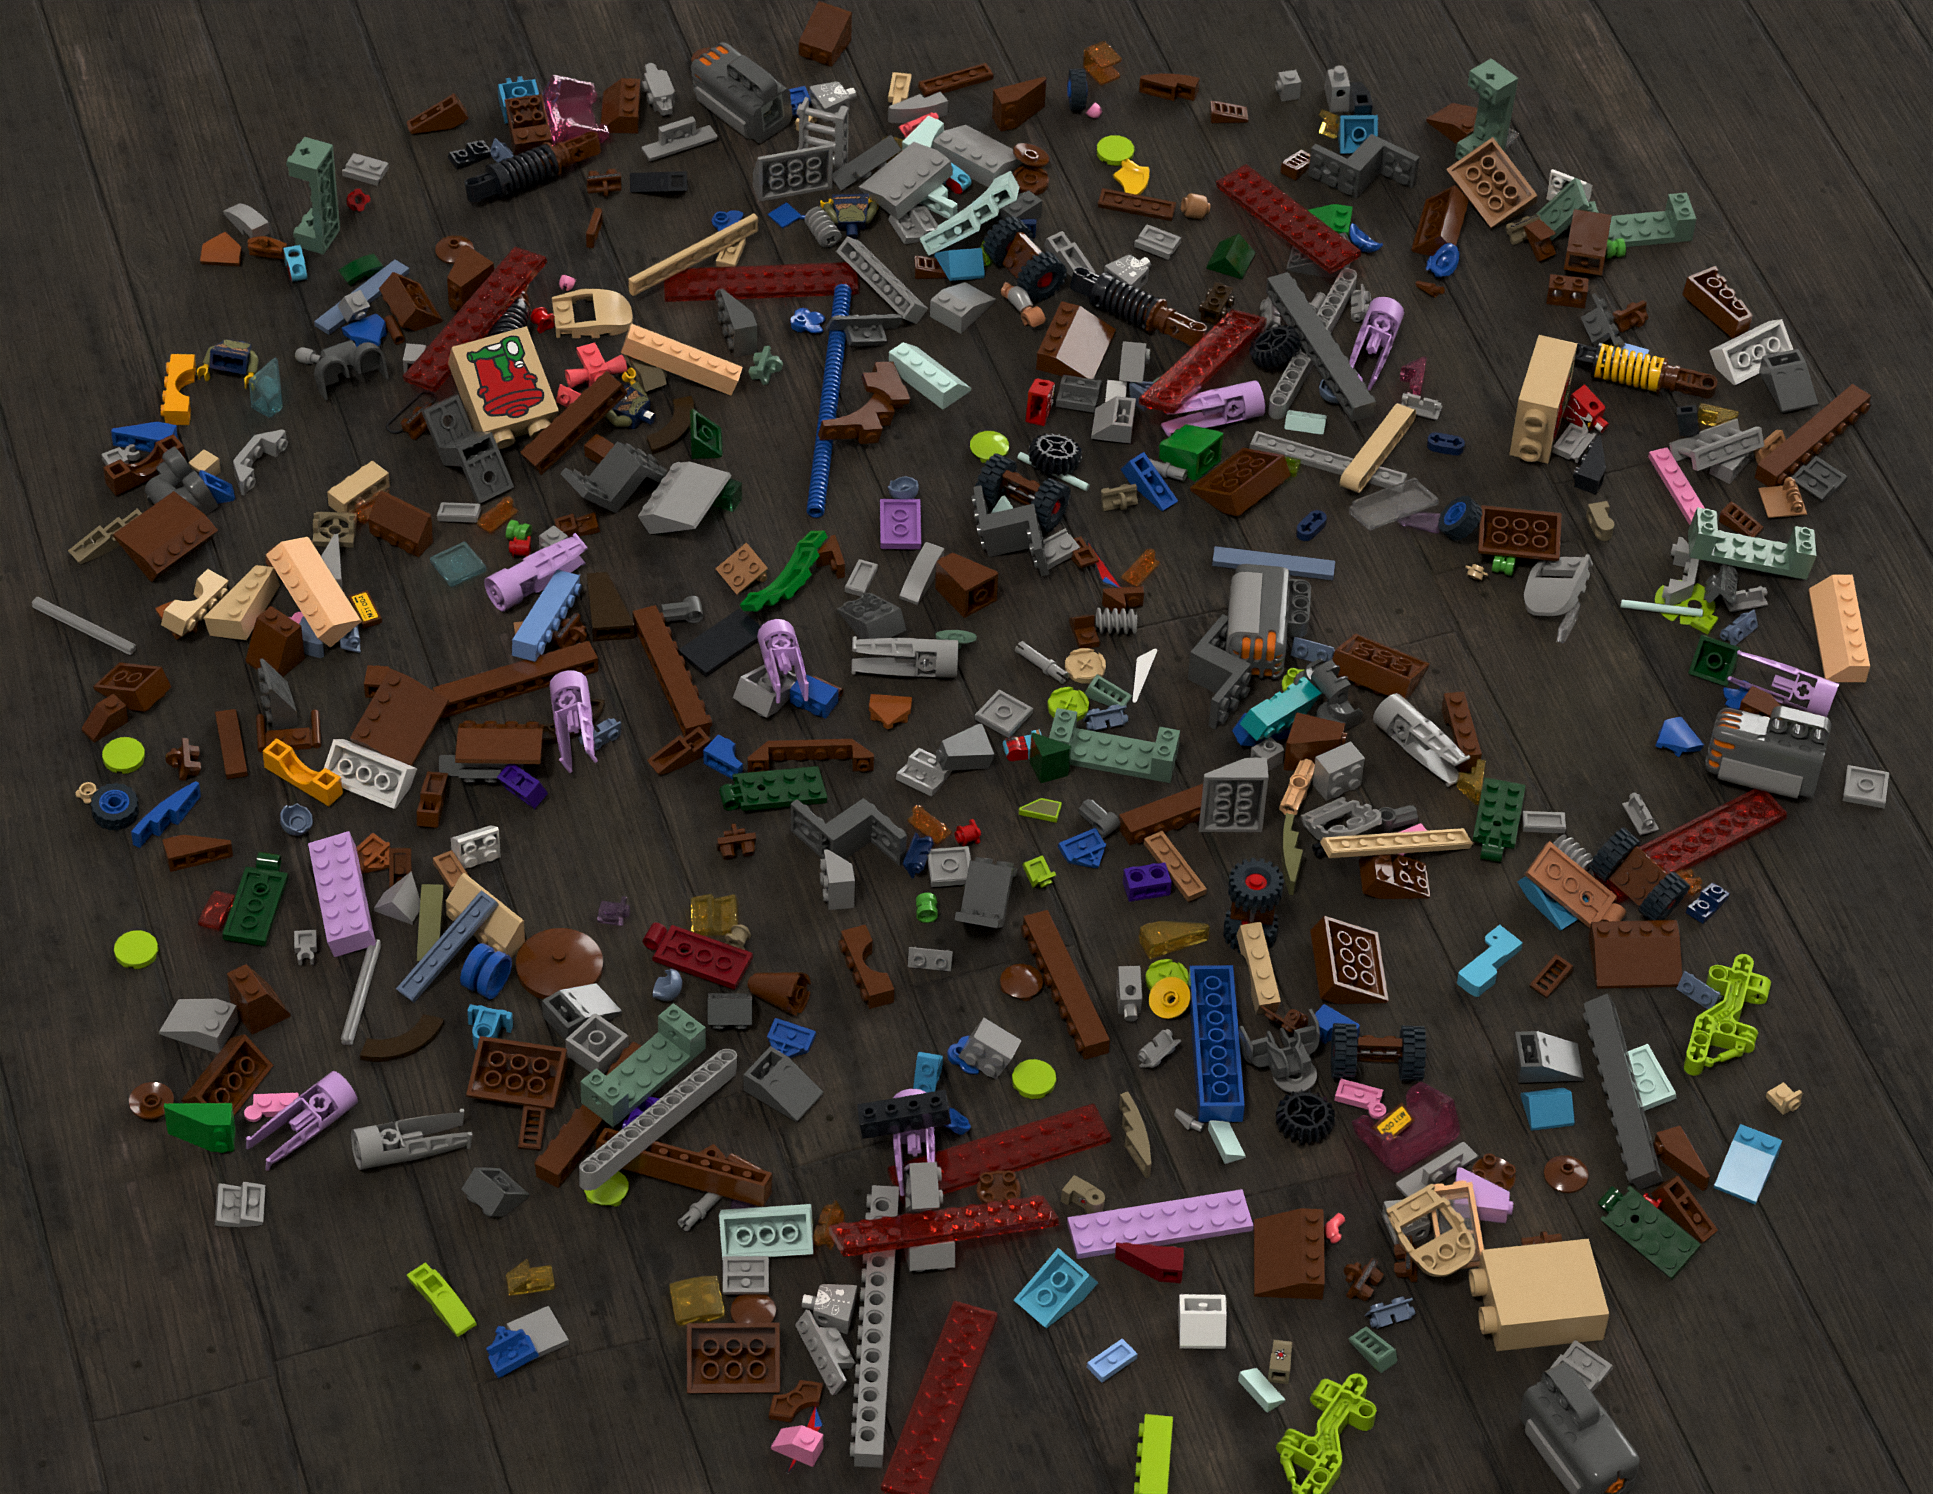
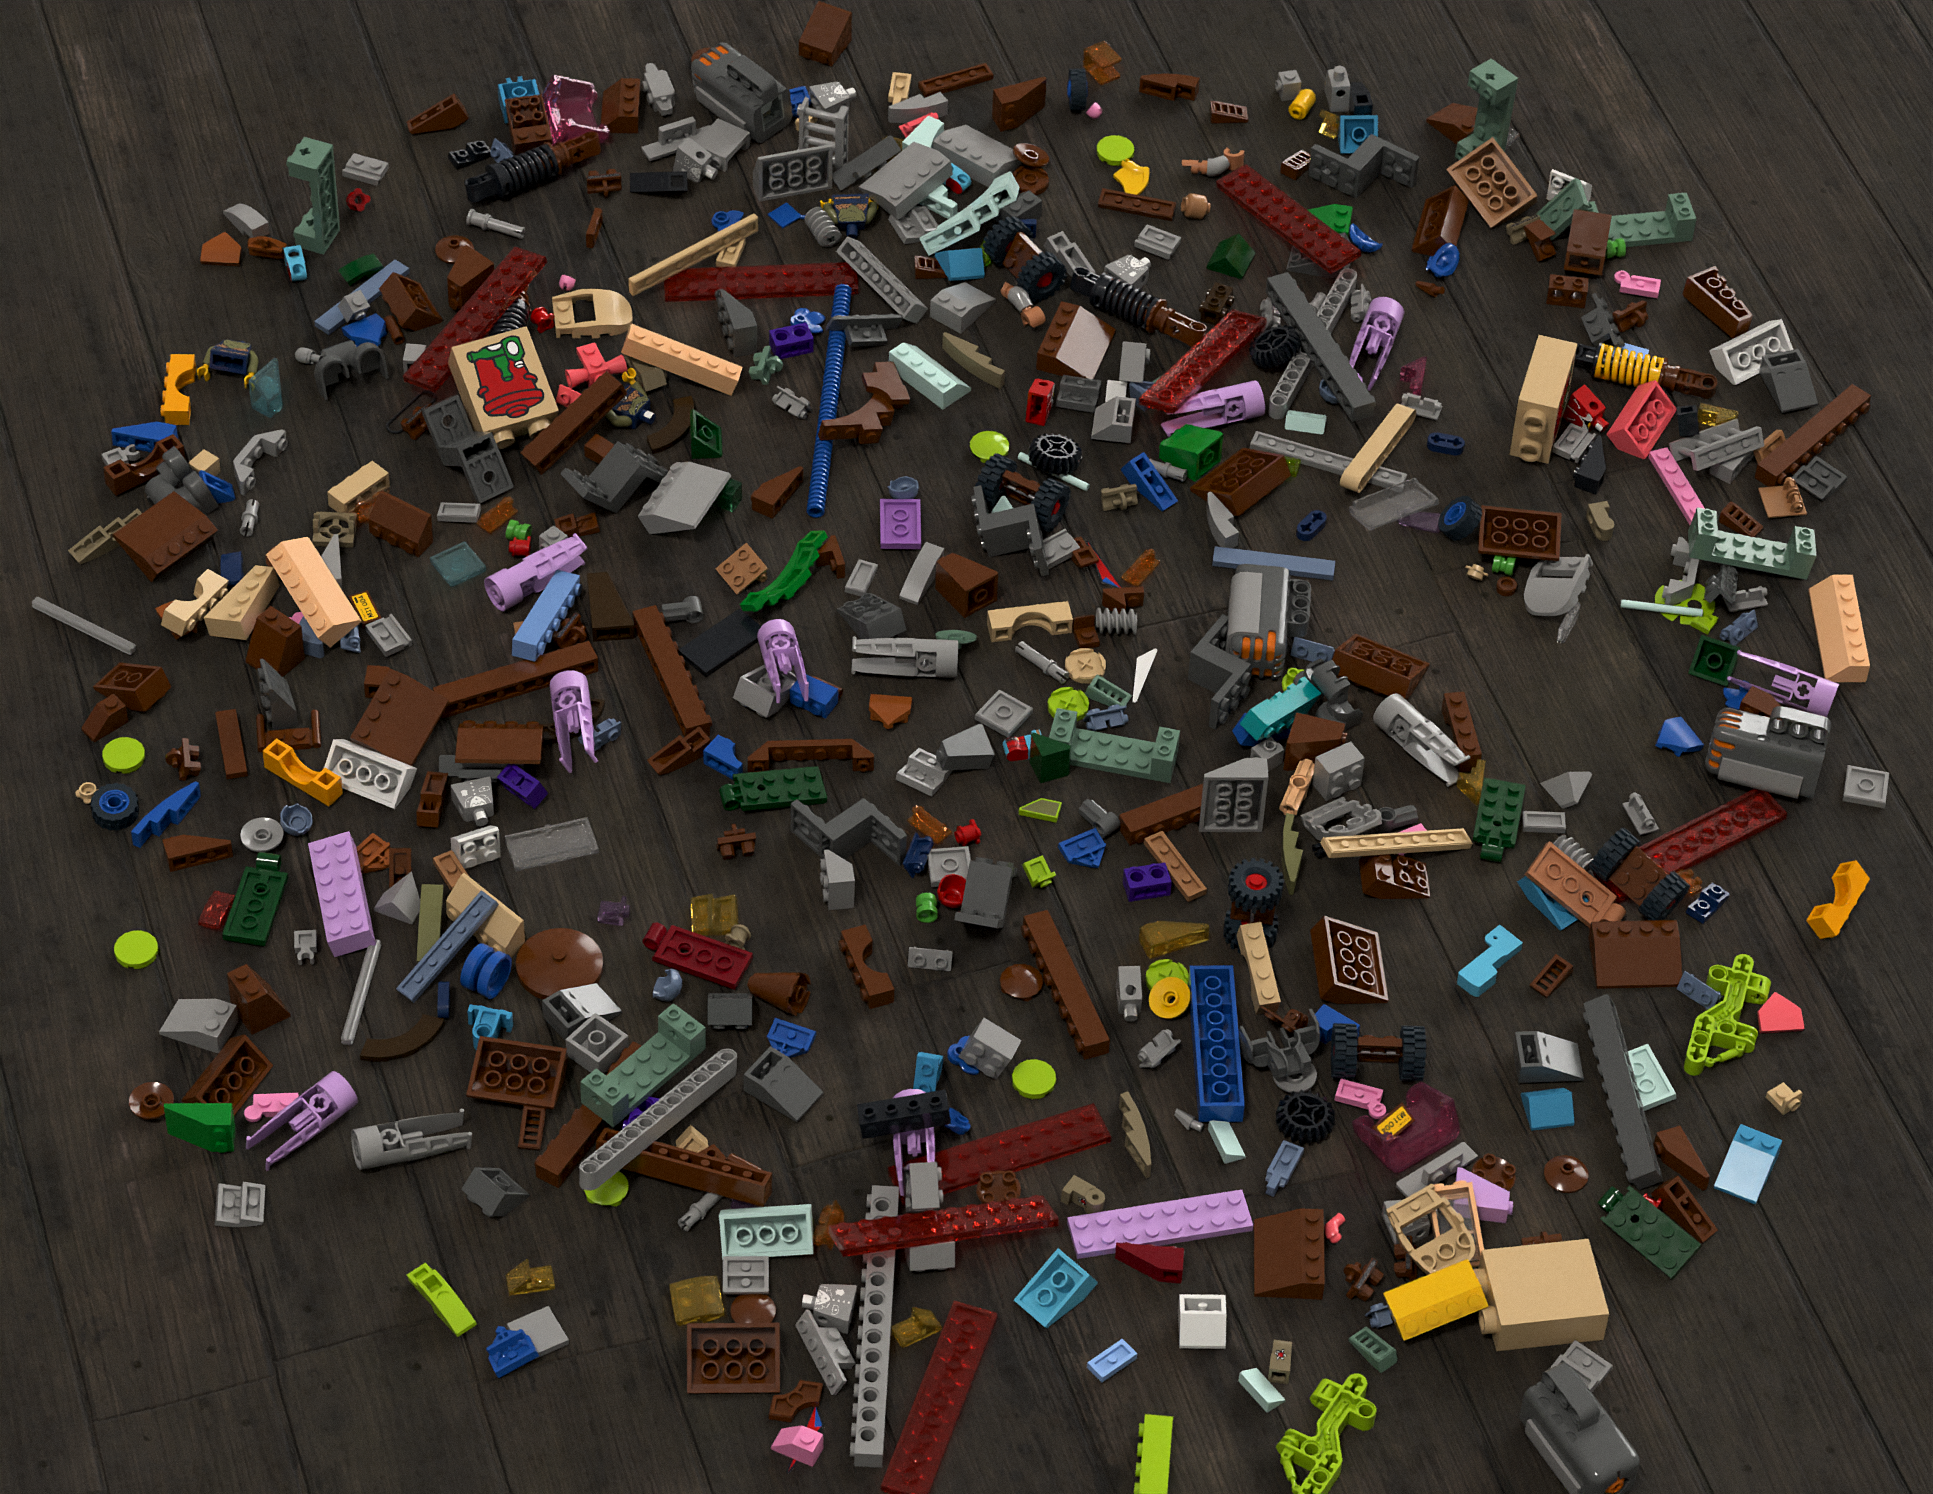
(232, 567): none -> dark blue slope
(249, 517): none -> light grey pin
(261, 834): none -> light grey dish
(388, 635): none -> light grey plate
(443, 1003): none -> dark blue beam
(474, 800): none -> light grey torso
(487, 222): none -> light grey pin
(551, 844): none -> clear container
(692, 1140): none -> tan panel
(694, 160): none -> light grey torso
(723, 142): none -> light grey panel
(776, 492): none -> reddish brown slope
(791, 341): none -> dark purple brick
(798, 407): none -> light grey hinge
(916, 1328): none -> clear yellow slope
(951, 890): none -> red hair
(968, 357): none -> dark tan slope
(1052, 616): none -> tan arch
(1217, 165): none -> nougat piece
(1221, 523): none -> light grey slope
(1282, 1166): none -> sand blue hinge
(1302, 104): none -> yellow head
(1435, 1299): none -> yellow slope
(1506, 586): none -> reddish brown tile
(1567, 788): none -> light grey slope
(1637, 285): none -> bright pink hinge
(1642, 420): none -> coral slope
(1779, 1016): none -> coral slope
(1849, 884): none -> light orange arch

